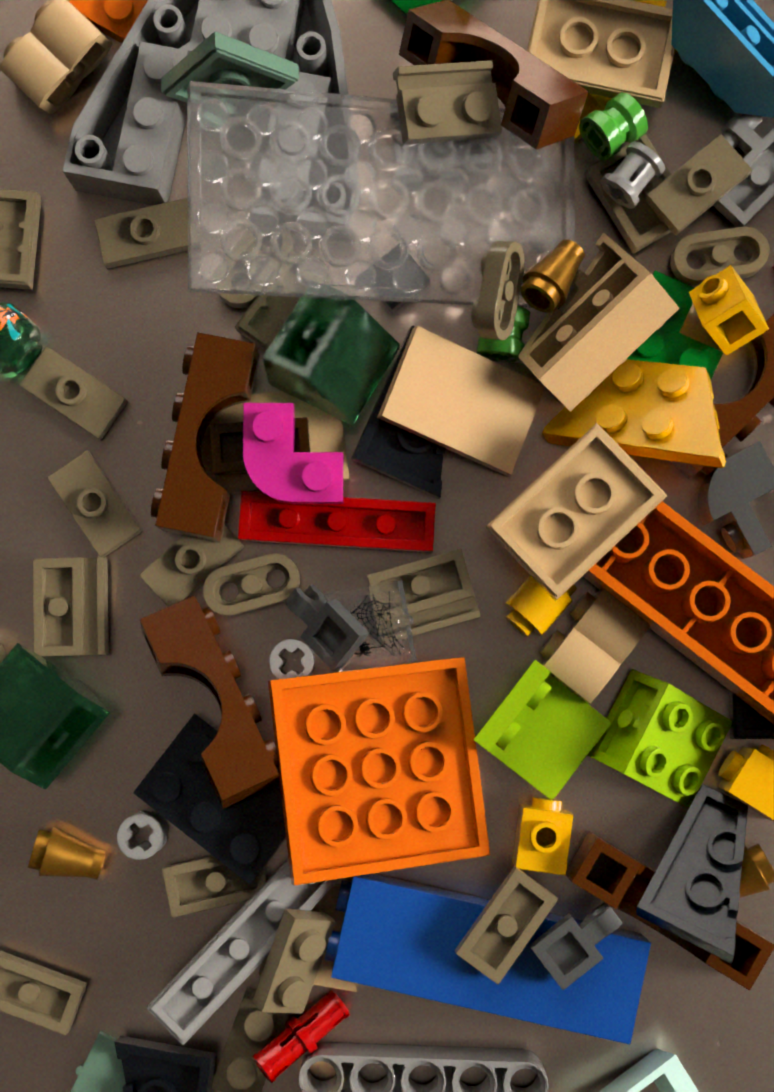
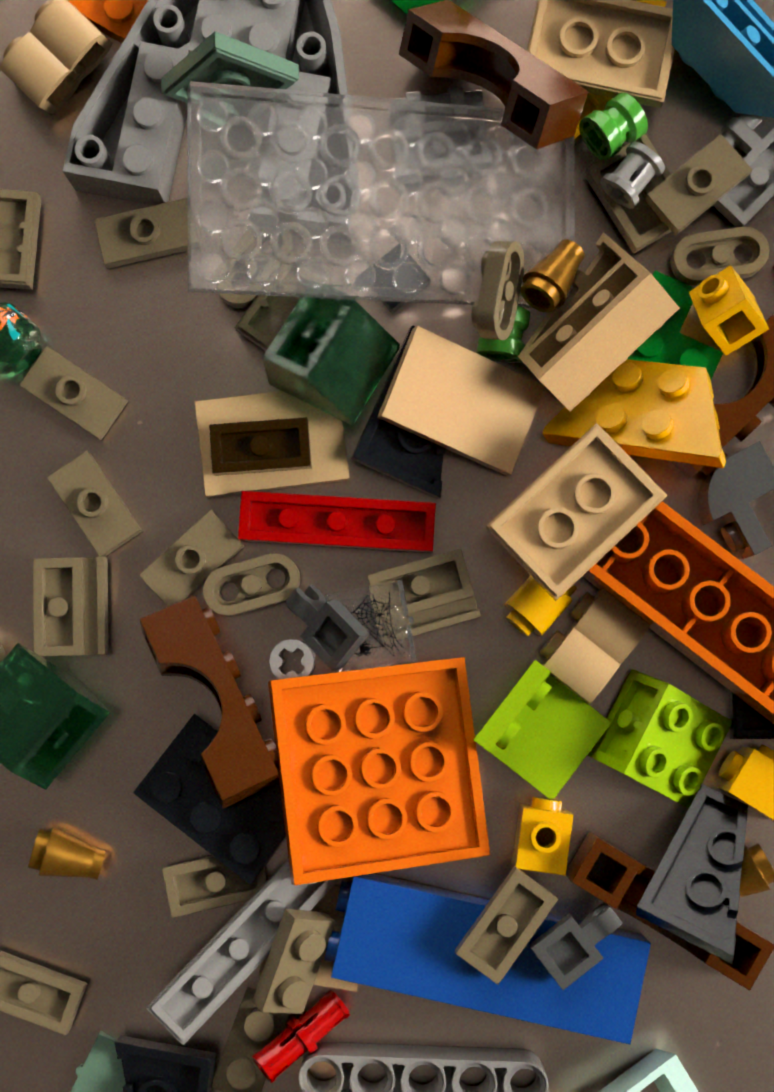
(129, 828): light grey bush -> none
(219, 376): reddish brown arch -> none
(279, 470): dark pink plate -> none
(447, 102): dark tan plate -> none

